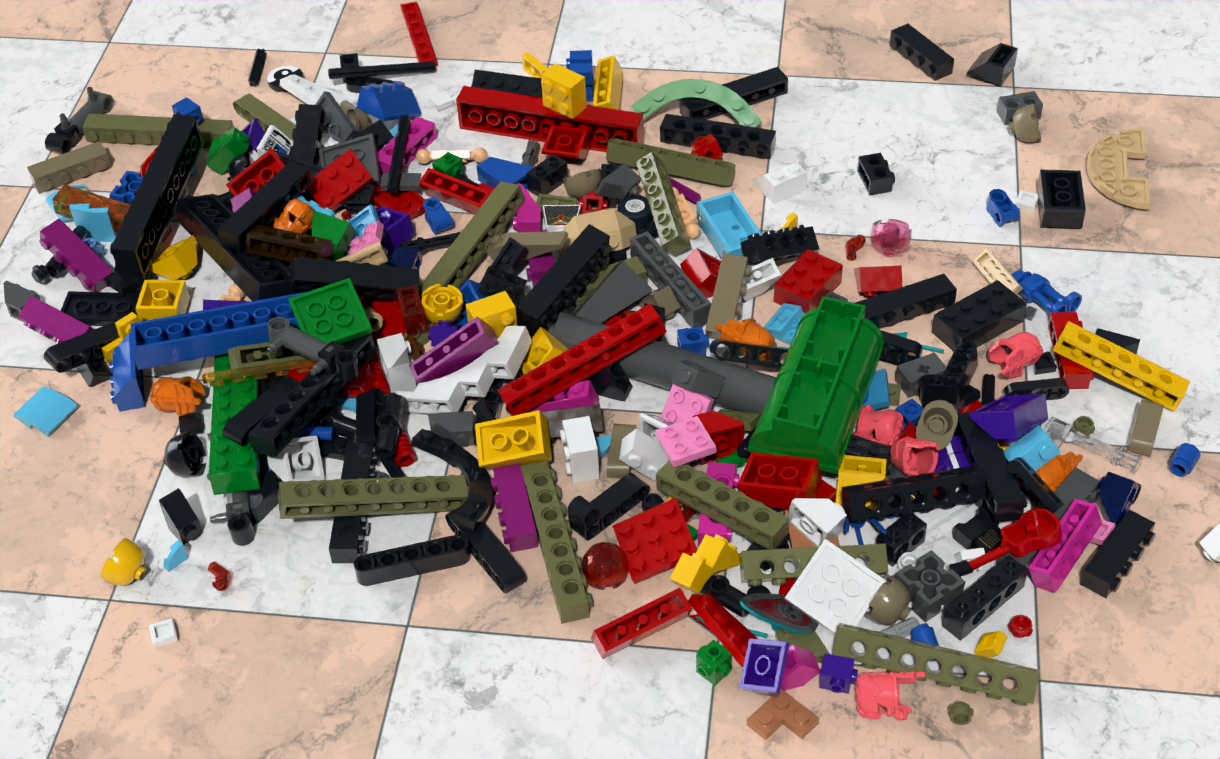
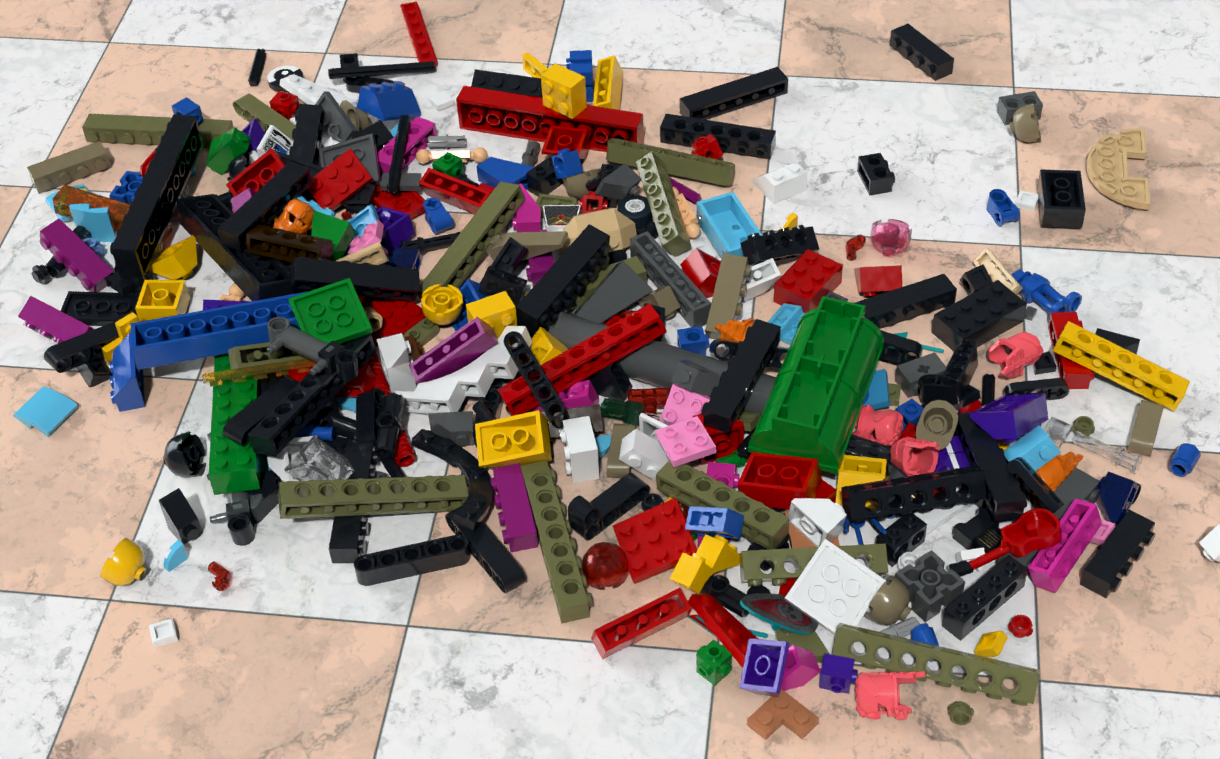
(16, 298): dark grey slope -> none
(68, 131): piece -> none
(173, 396): orange helmet -> none
(191, 423): black tile -> none
(285, 104): none -> red brick
(319, 462): none -> clear slope
(412, 309): clear red brick -> none
(441, 331): dark purple brick -> none
(446, 141): none -> light grey axle
(531, 370): none -> black beam
(567, 163): none -> blue brick
(591, 184): none -> black tile
(621, 410): none -> clear green piece
(653, 398): none -> clear red tile
(700, 90): plate -> none
(714, 522): none -> blue brick
(741, 376): none -> black brick
(975, 279): none -> black brick
(994, 64): black slope -> none

